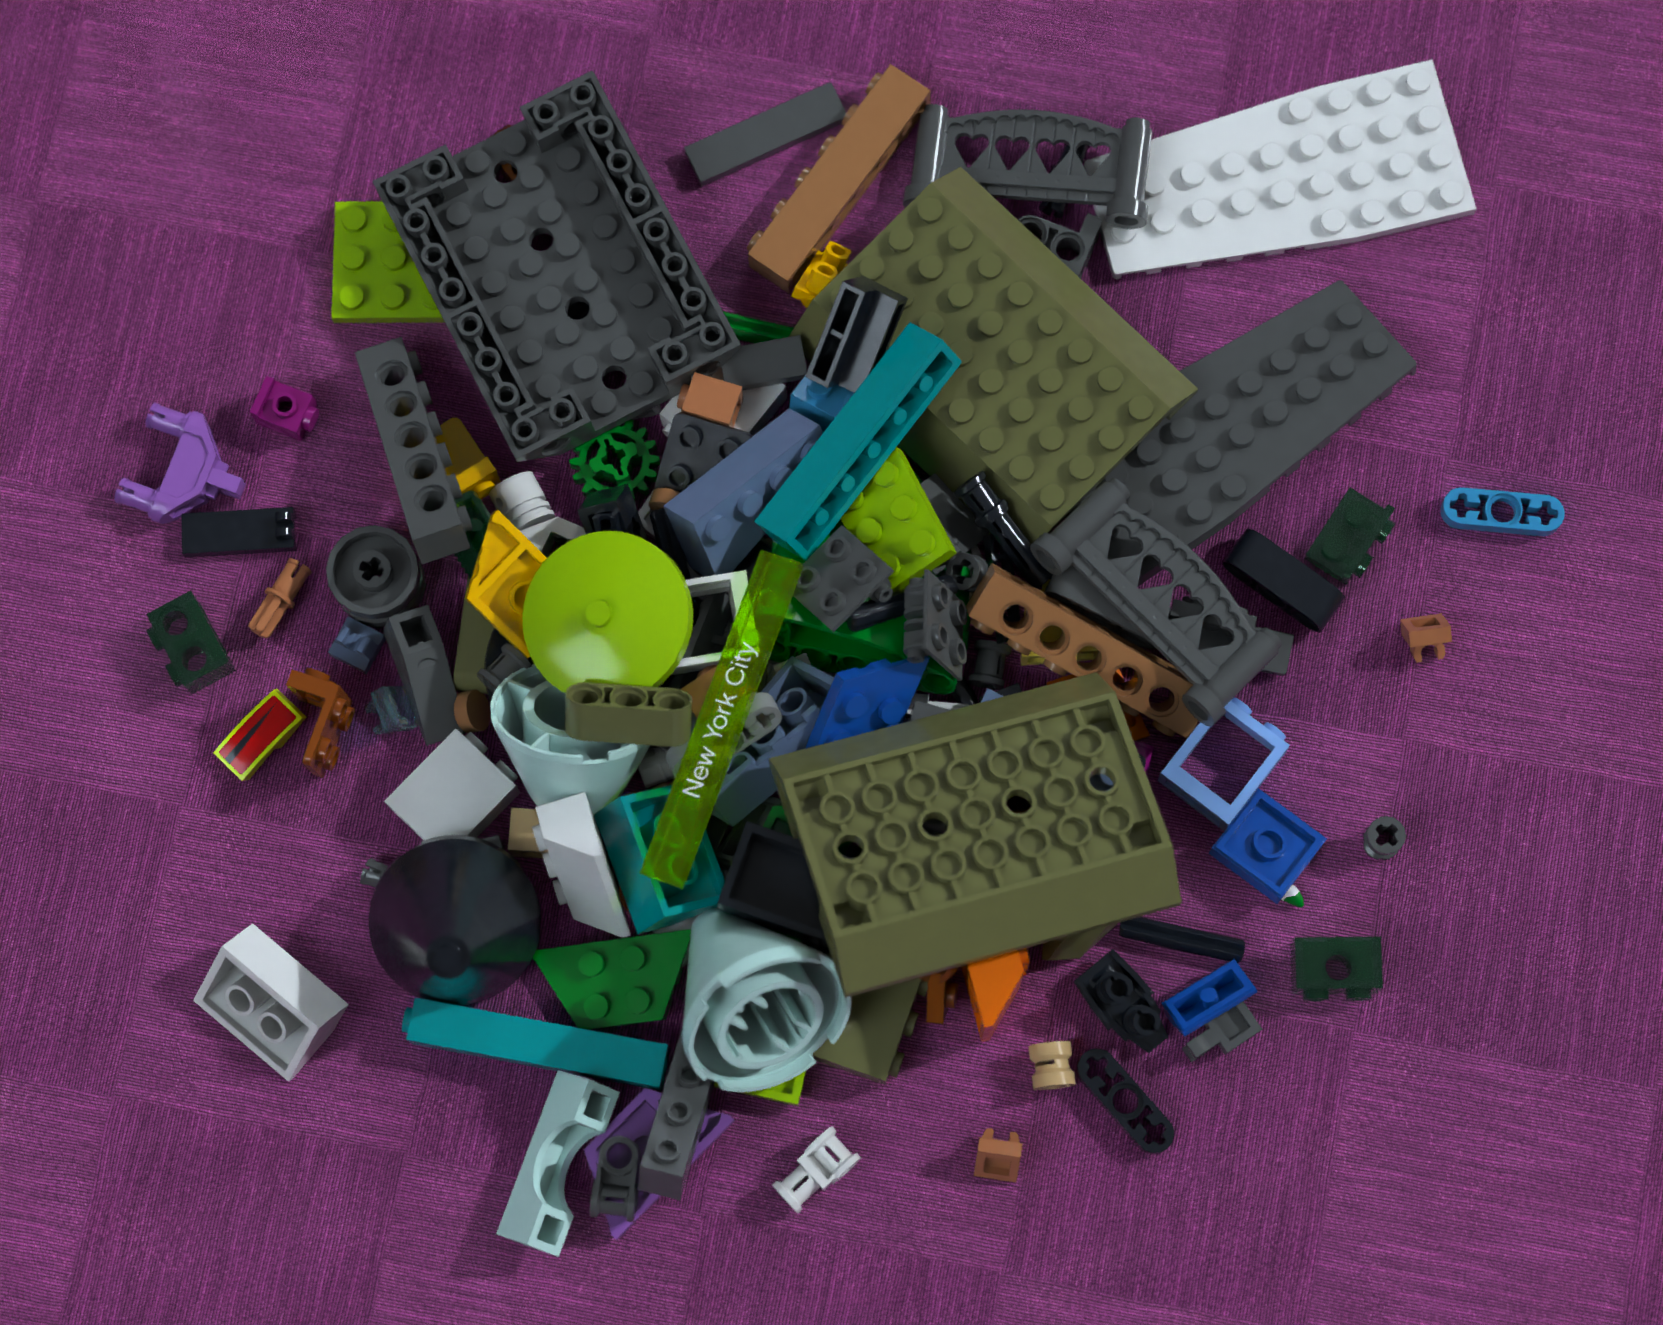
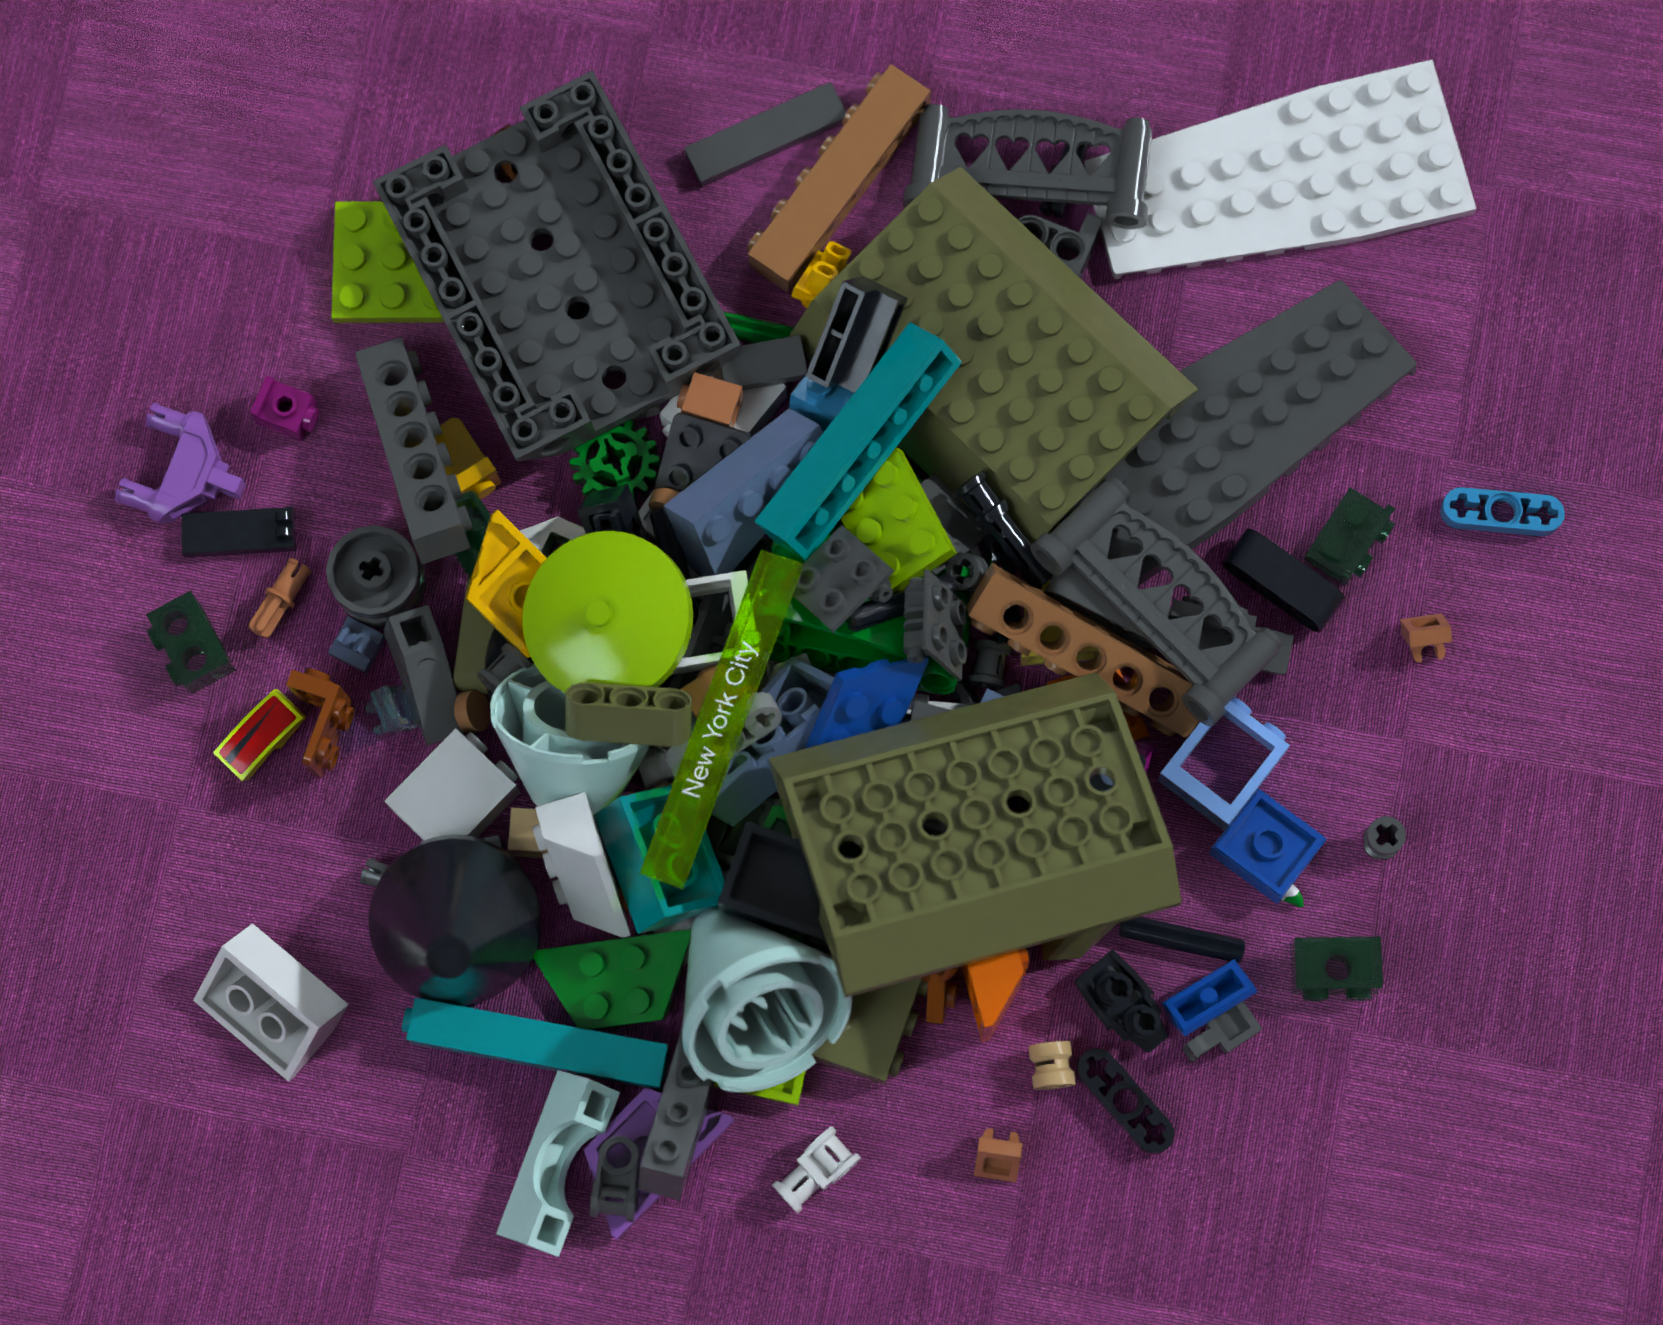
(521, 500): white piece -> none

